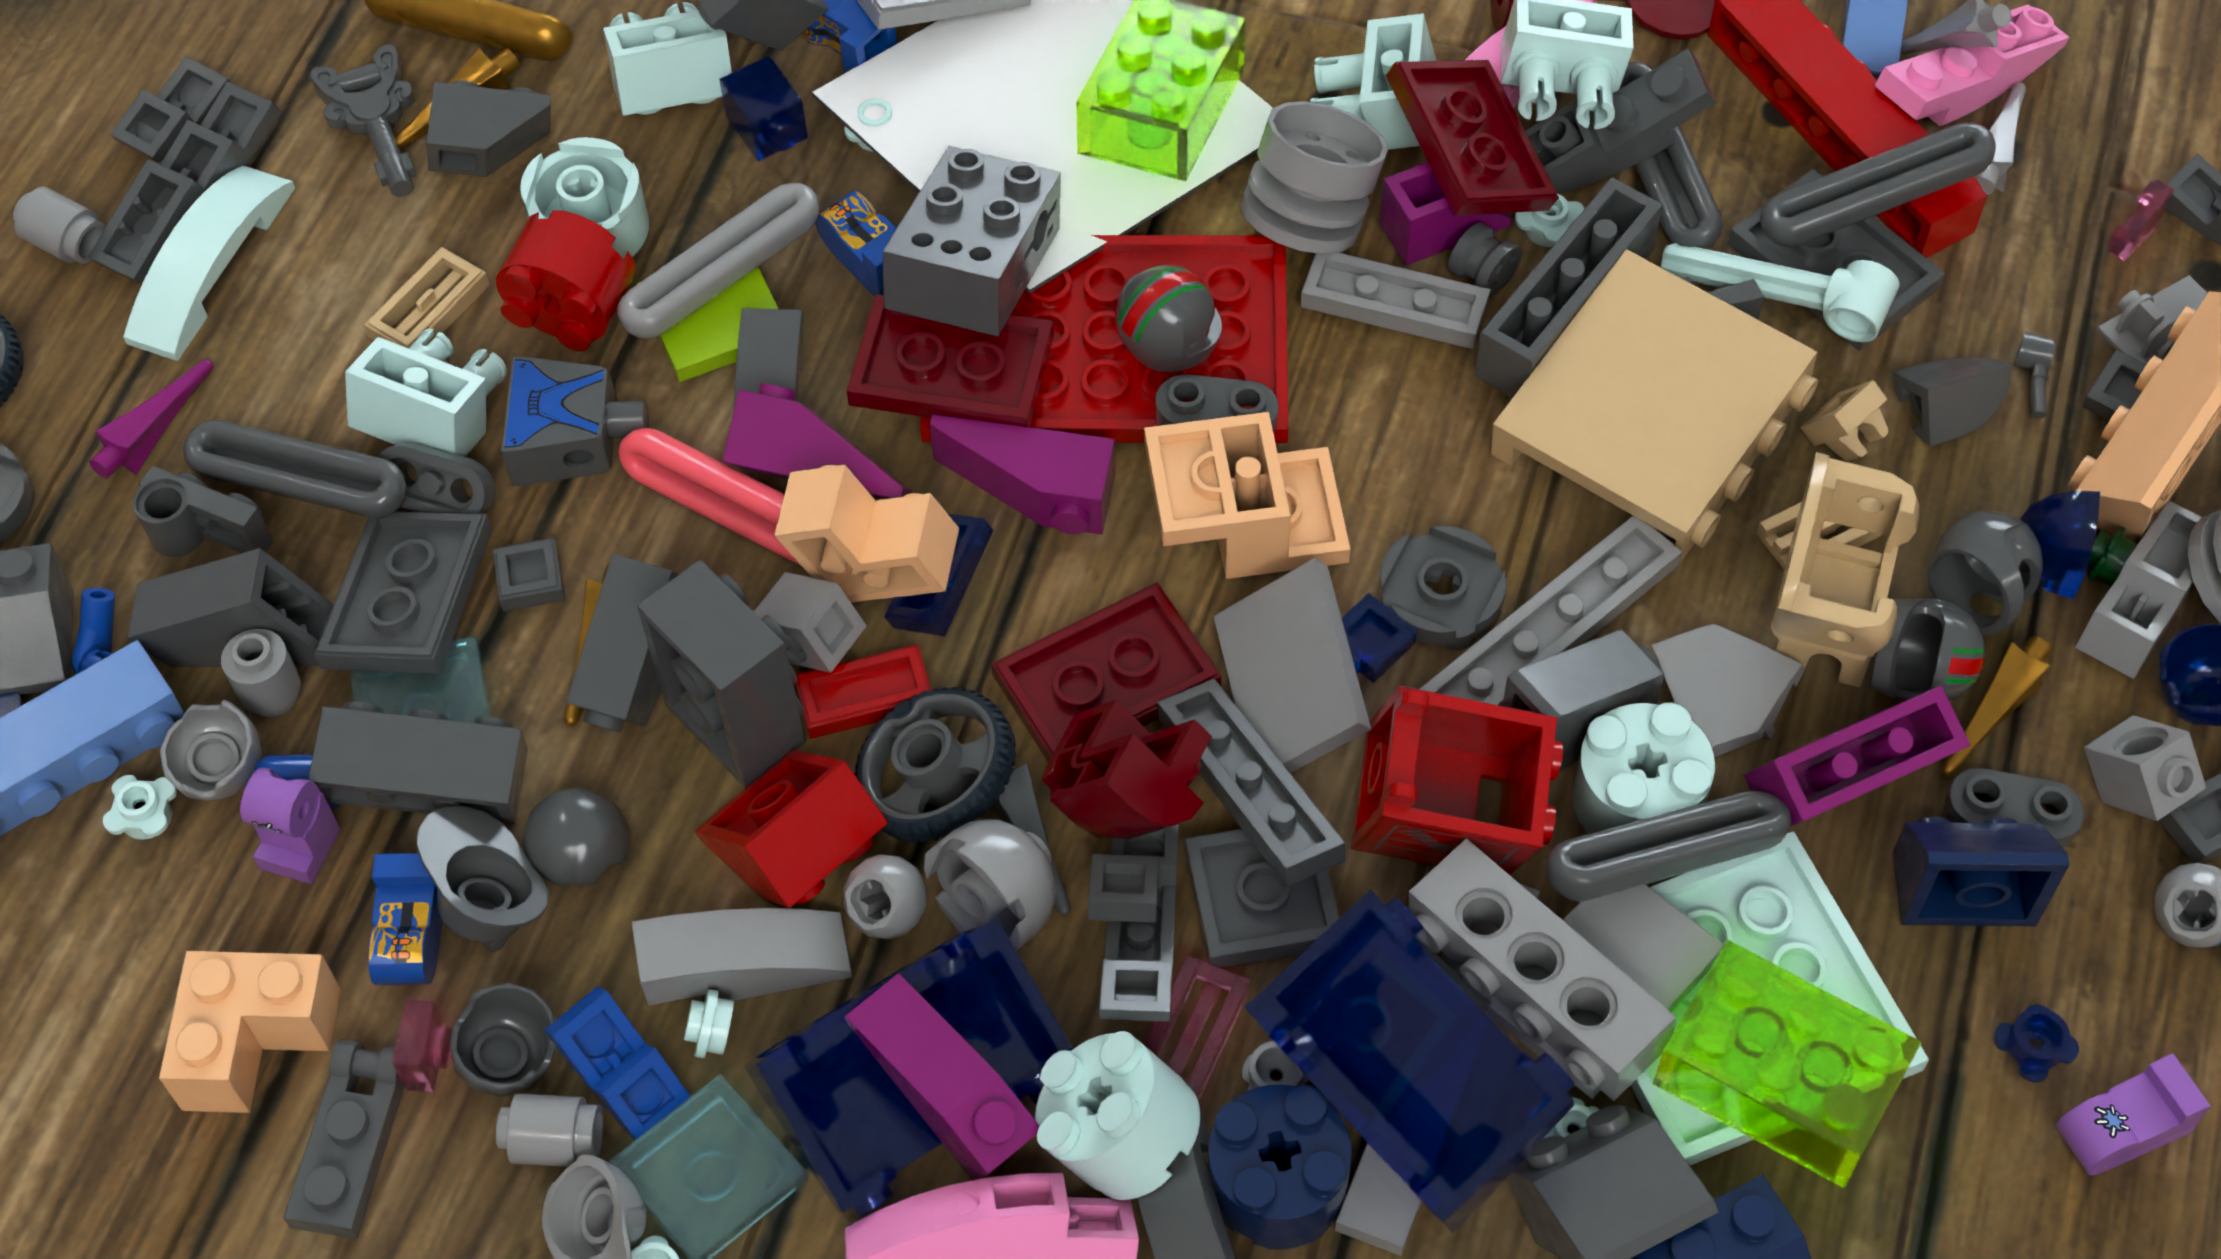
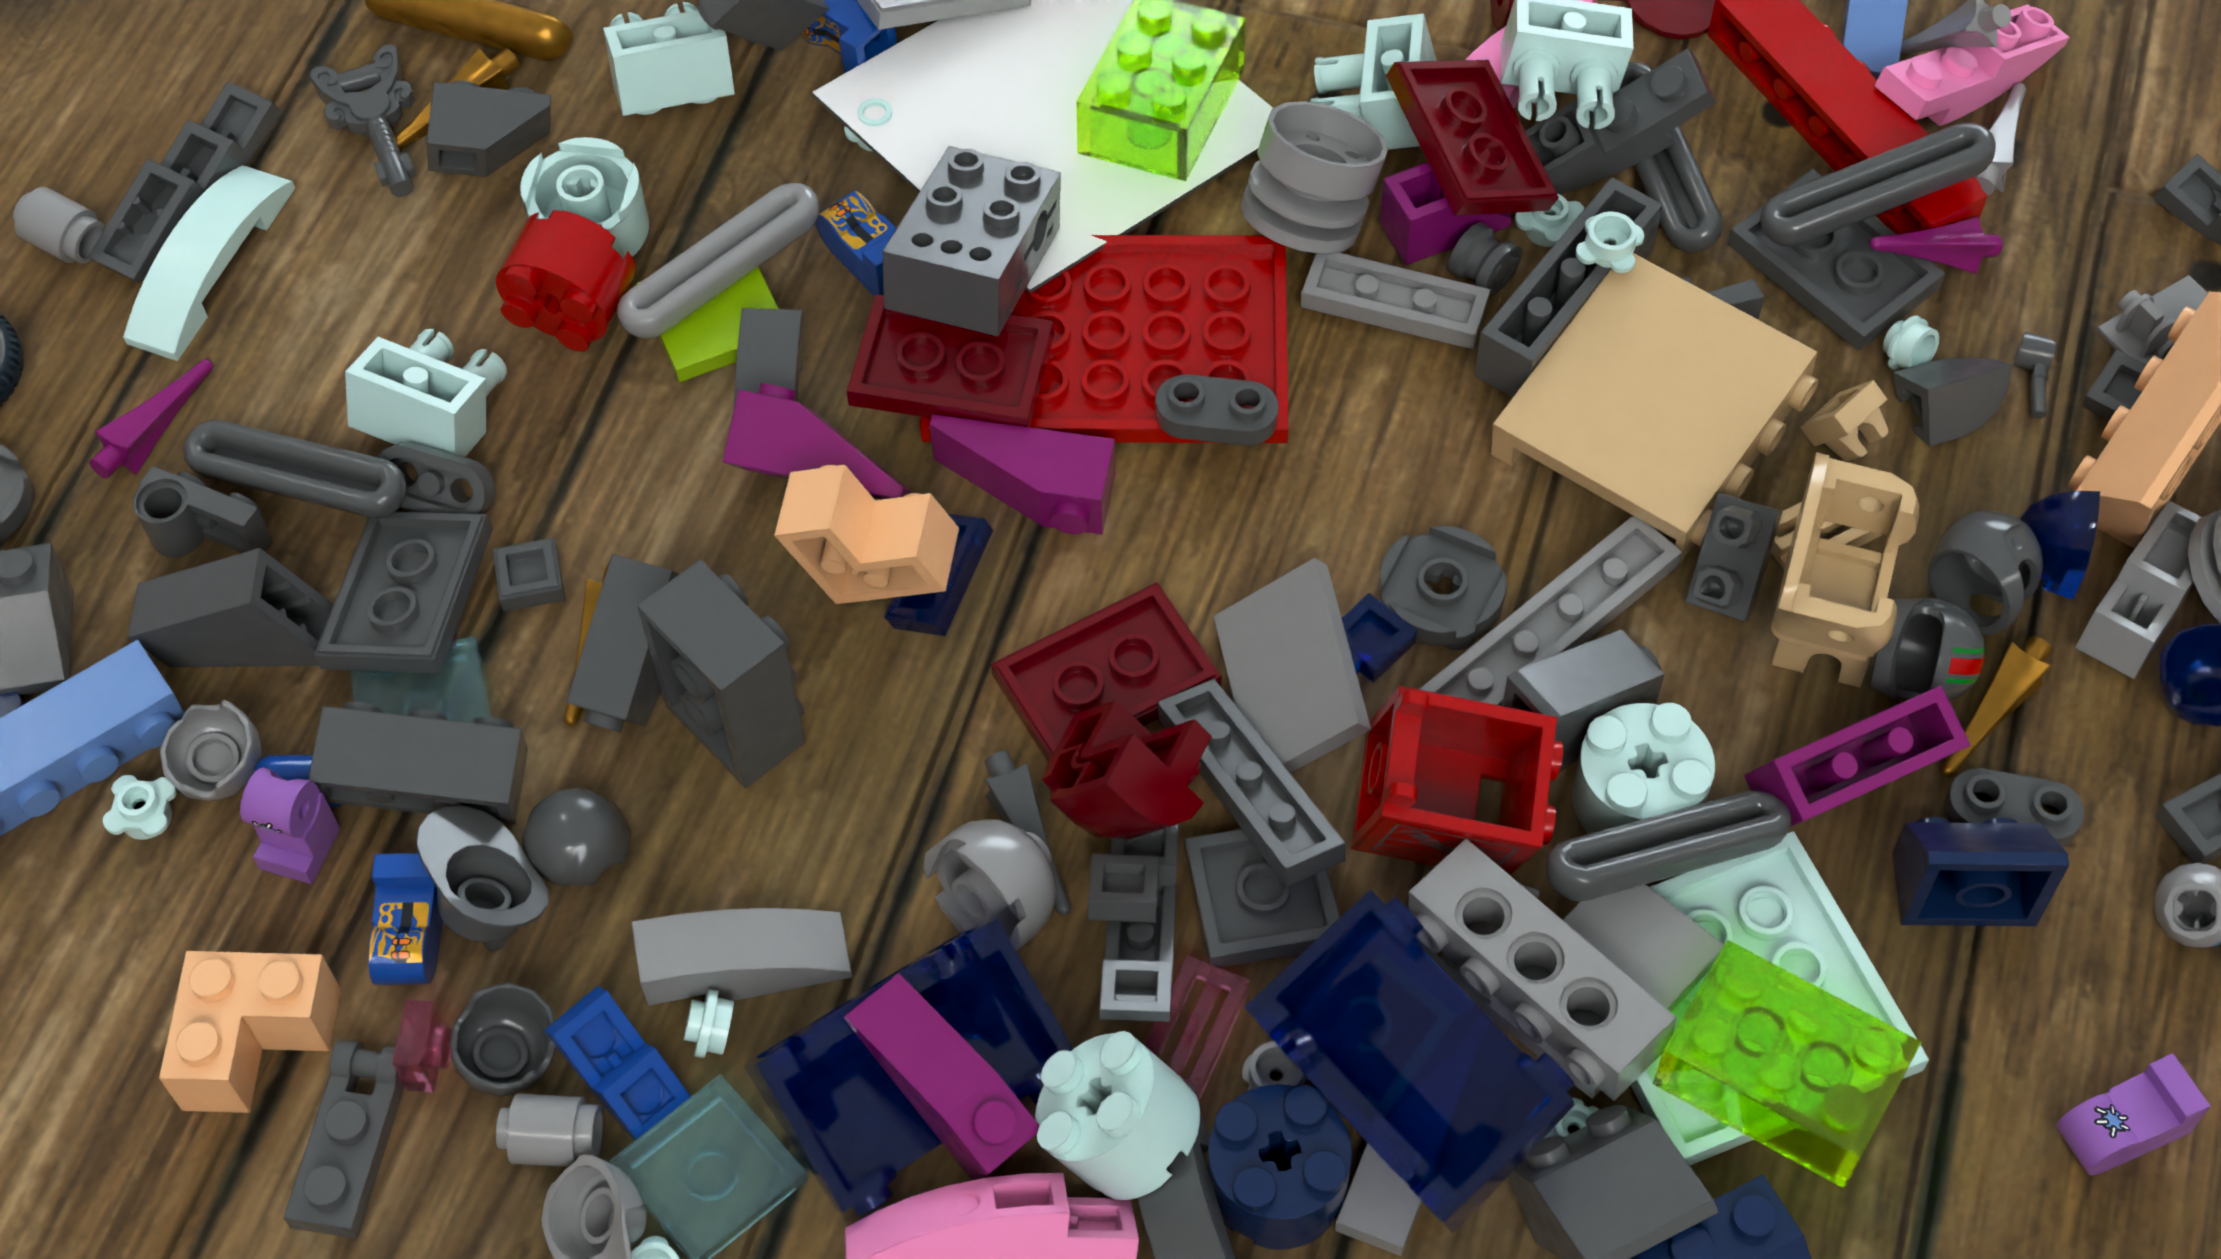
(95, 628): blue arm -> none
(156, 121): dark grey slope -> none
(261, 672): light grey brick -> none
(436, 307): tan tile -> none
(563, 420): dark grey torso -> none
(704, 486): coral piece -> none
(763, 108): clear blue brick -> none
(794, 827): red slope -> none
(814, 618): light grey brick -> none
(860, 690): red tile -> none
(885, 896): light grey piece -> none
(936, 768): dark grey wheel -> none
(1166, 319): dark grey helmet -> none
(1234, 487): light nougat bracket -> none
(1611, 229): none -> light aqua plate
(1727, 683): light grey slope -> none
(1733, 556): none -> dark grey hips
(1851, 299): light aqua axle -> none
(1910, 343): none -> light aqua plate
(1954, 244): none -> magenta piece
(2045, 1026): clear blue plate -> none
(2110, 555): dark green plate -> none
(2144, 222): clear pink tile -> none
(2145, 767): light grey brick -> none

